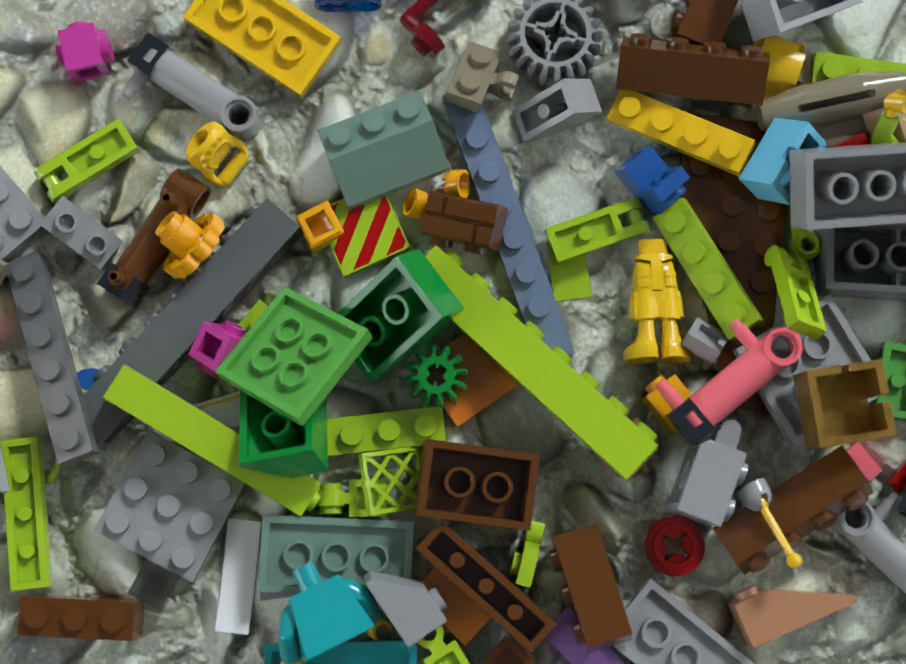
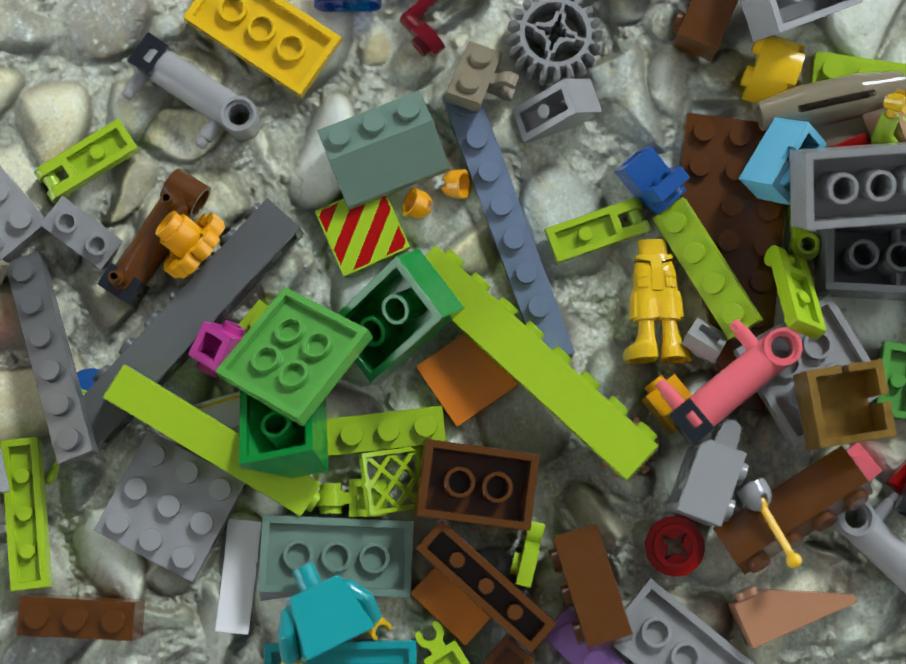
(85, 51): dark pink brick -> none
(154, 585): clear smoke plate -> none
(208, 150): yellow piece -> none
(320, 226): light orange slope -> none
(407, 604): light grey slope -> none
(424, 376): green gear -> none
(463, 221): reddish brown brick -> none
(570, 278): lime sticker -> none
(681, 131): yellow plate -> none
(692, 69): reddish brown brick -> none

